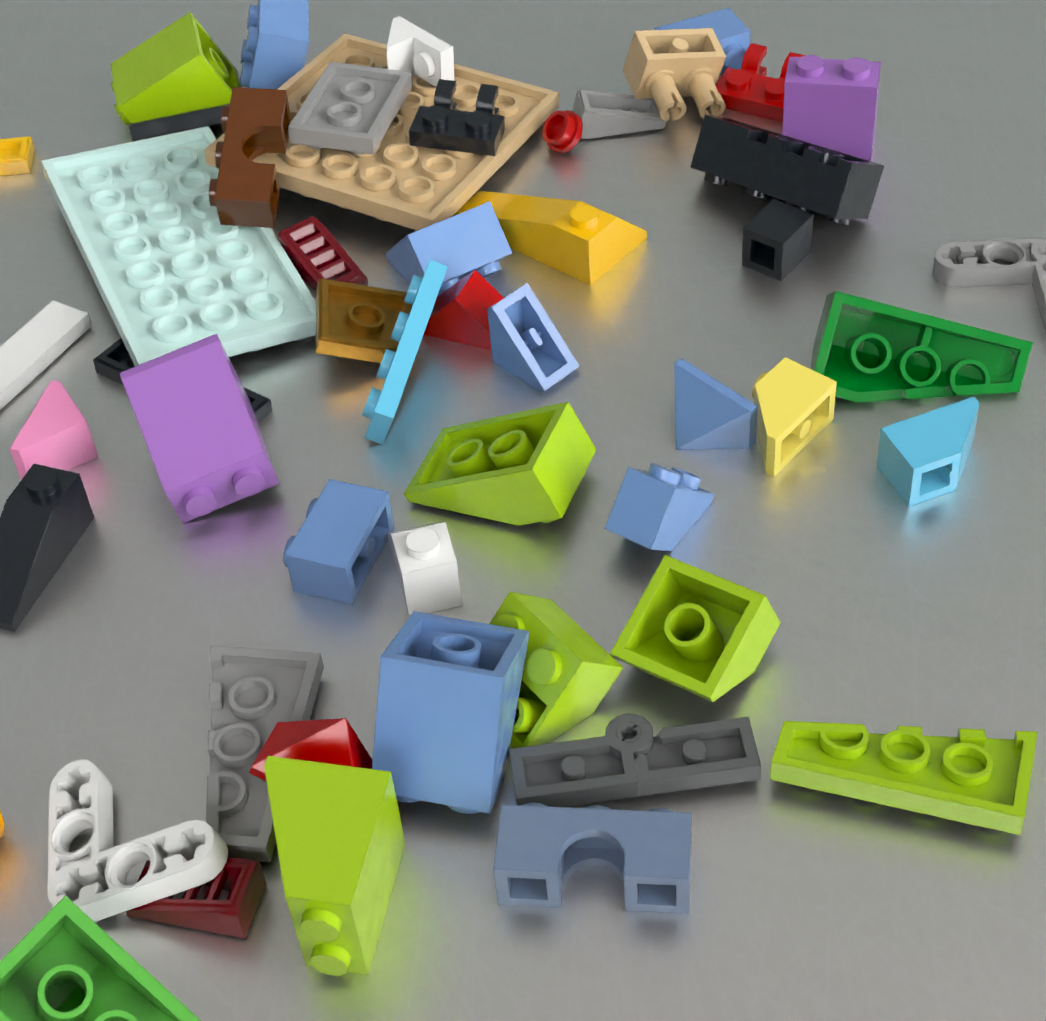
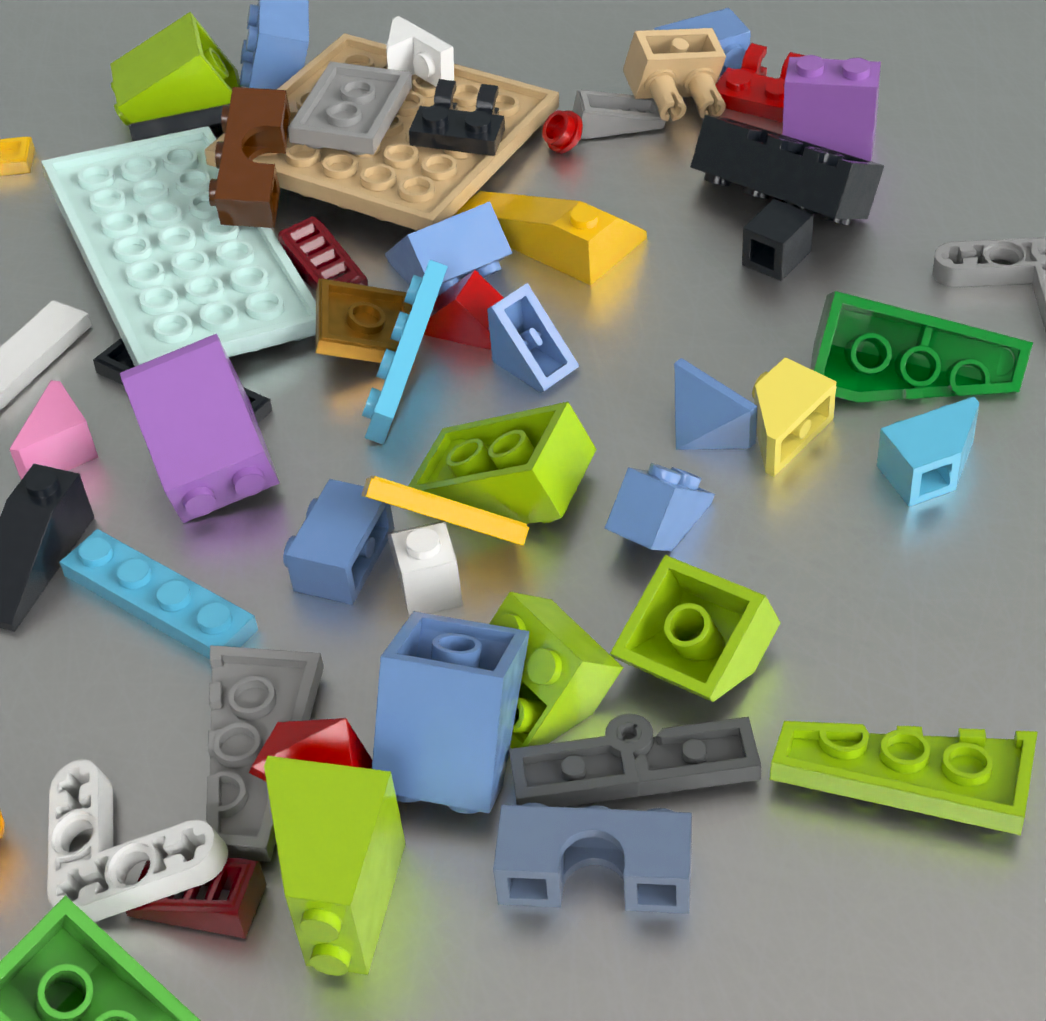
(157, 594): none -> medium azure plate
(445, 510): none -> yellow tile

